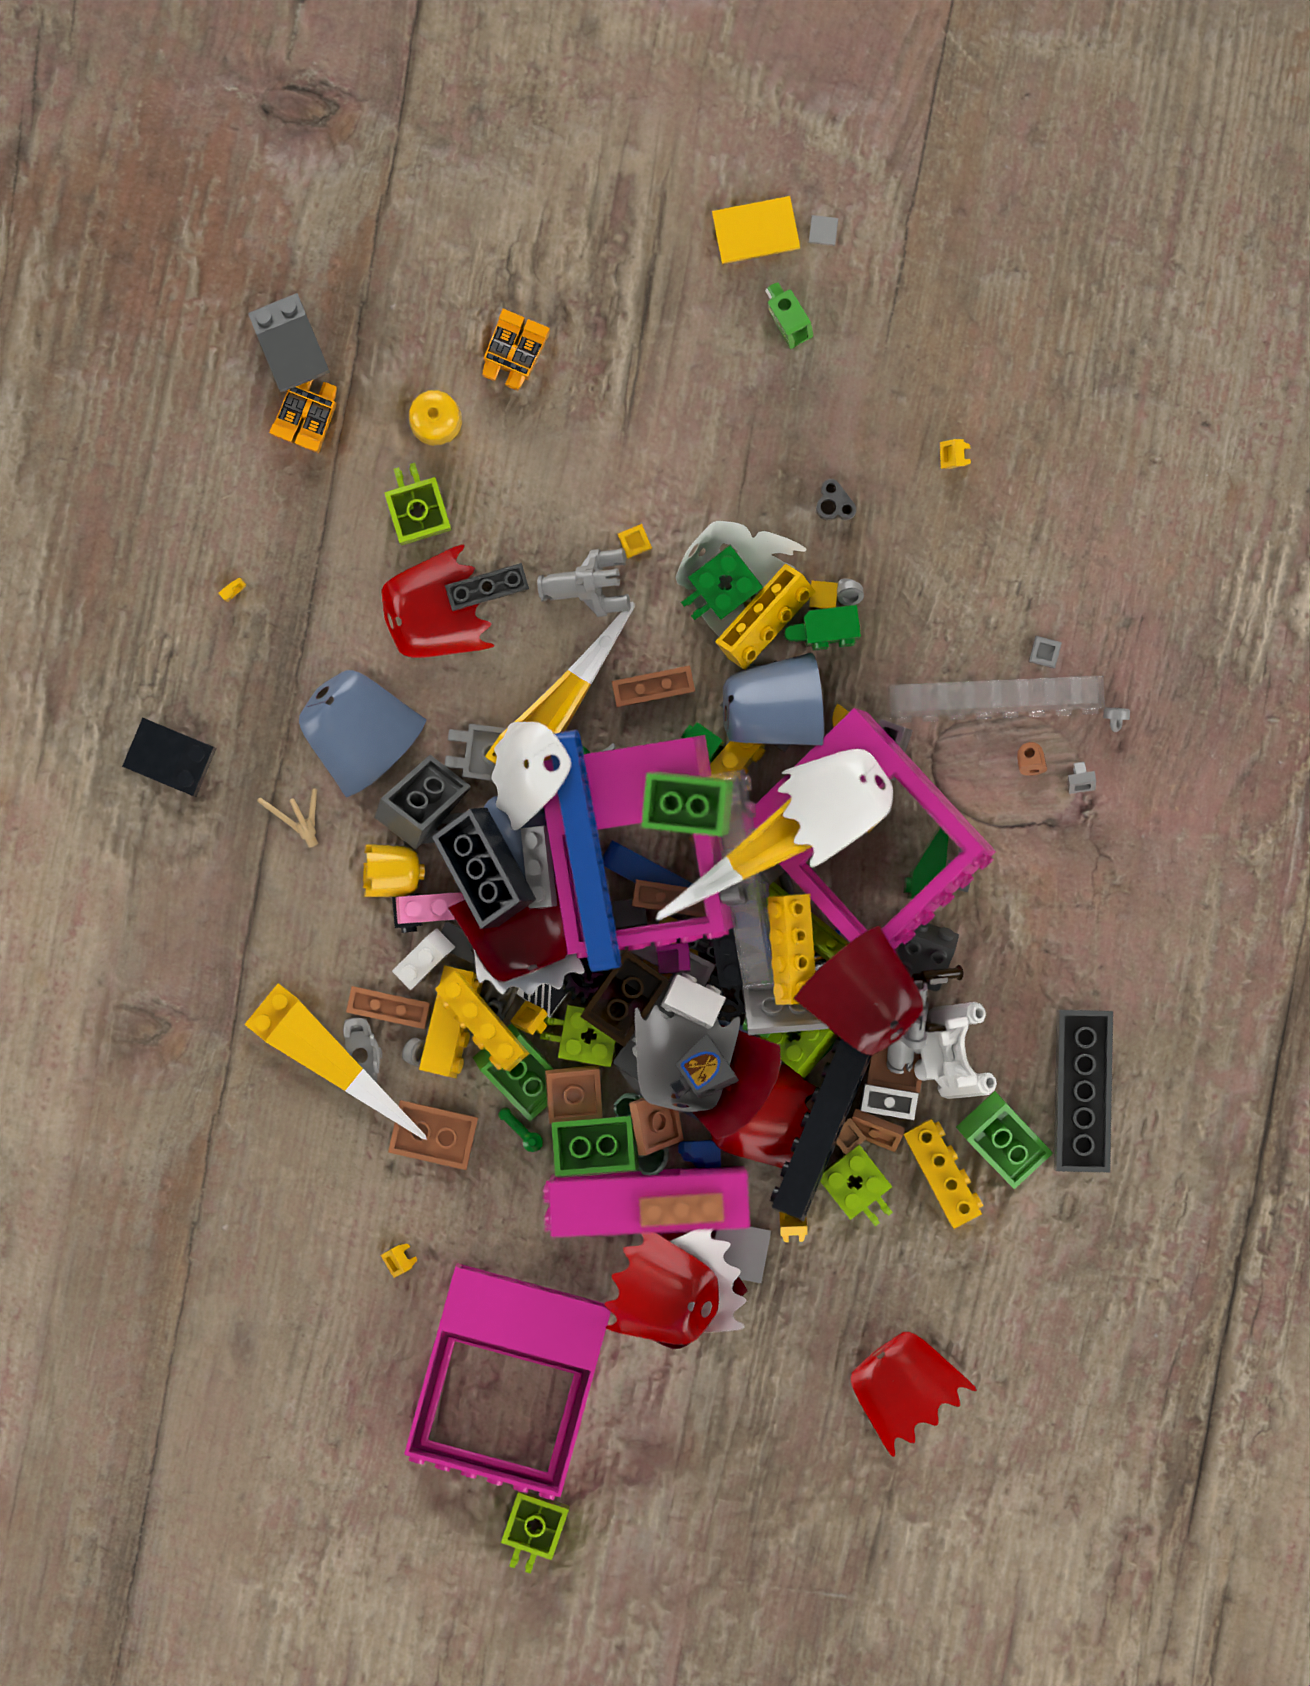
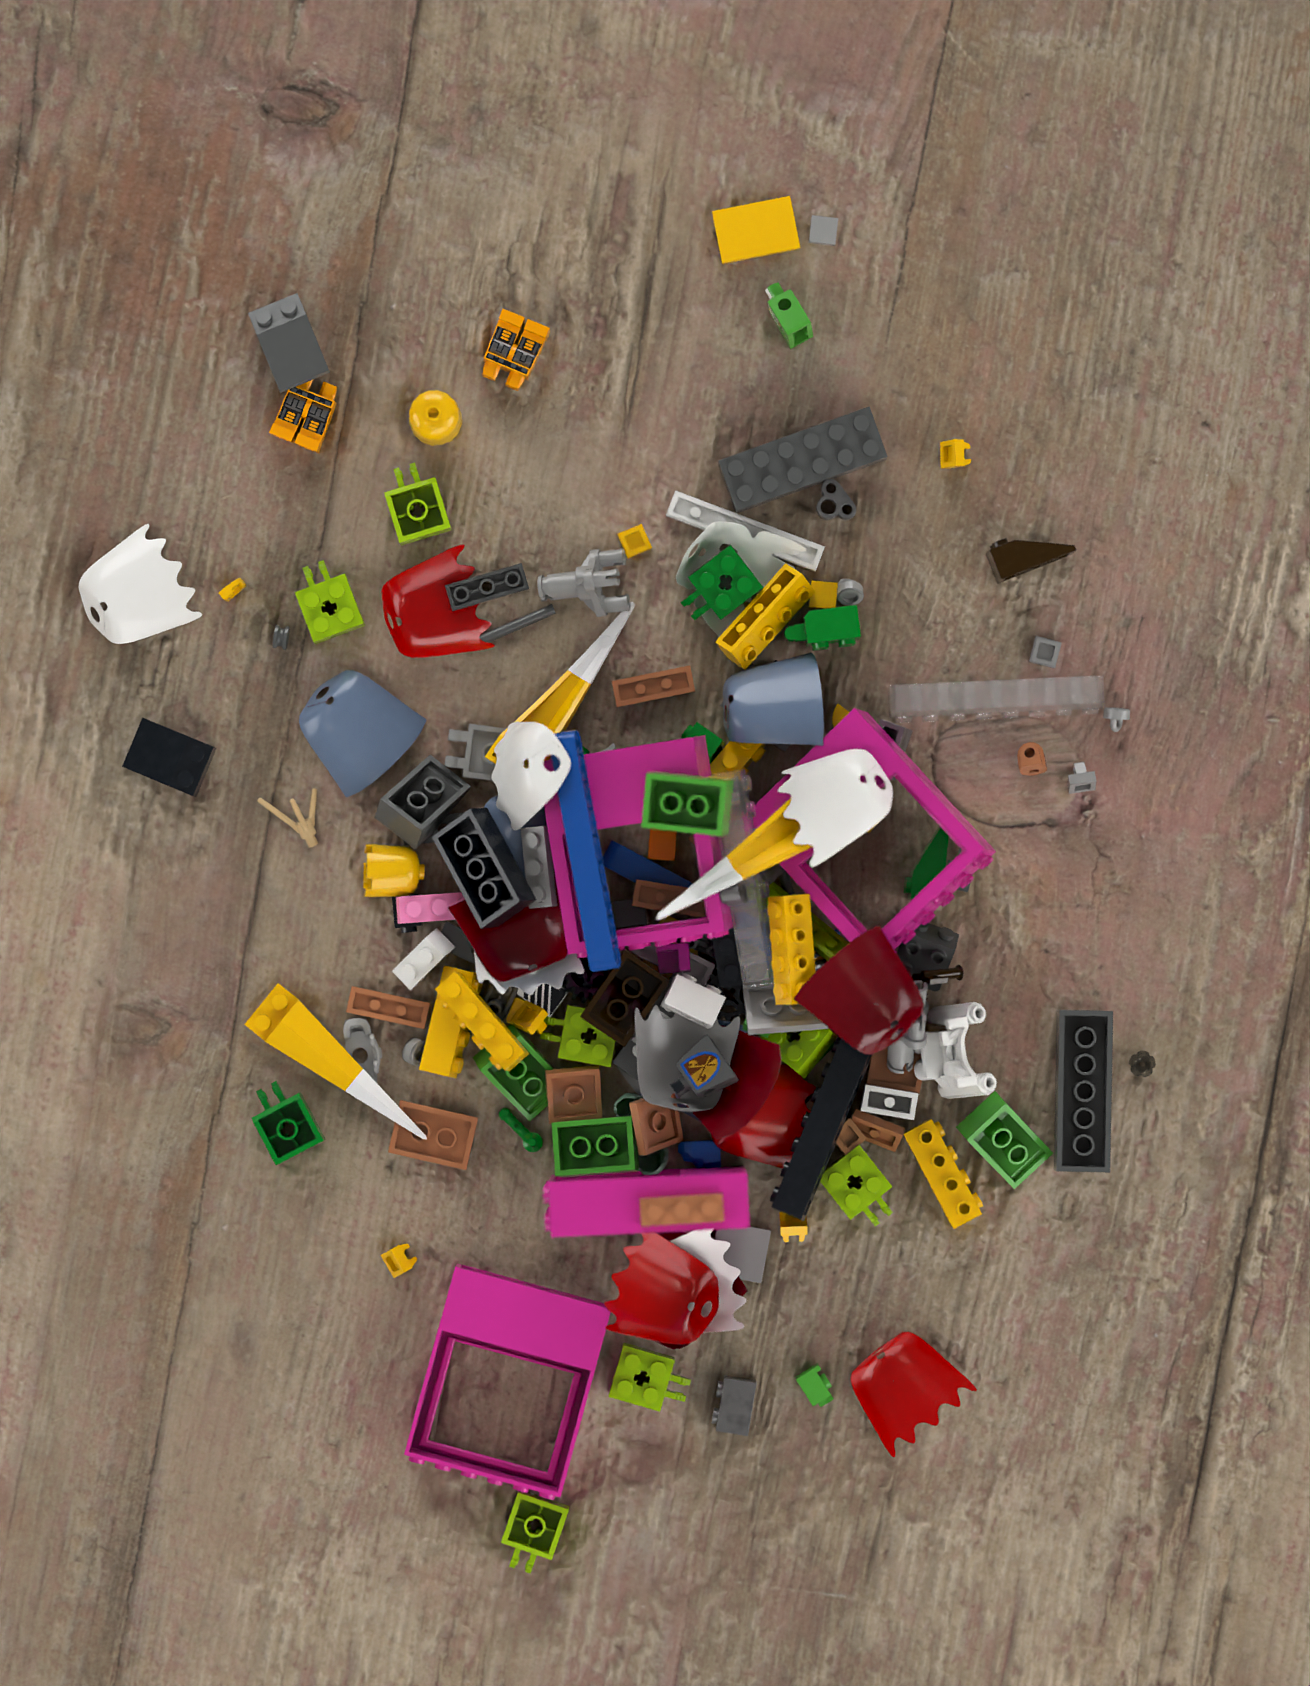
(137, 589): none -> white piece
(271, 1122): none -> green hinge
(281, 637): none -> dark grey bush
(316, 596): none -> lime hinge
(517, 1003): none -> yellow tile
(518, 624): none -> dark grey bar
(651, 1392): none -> lime hinge
(662, 845): none -> orange brick
(702, 514): none -> white tile
(735, 1405): none -> flat silver brick
(802, 460): none -> dark grey brick
(815, 1386): none -> bright green brick
(1021, 556): none -> dark brown slope
(1135, 1061): none -> clear smoke plate

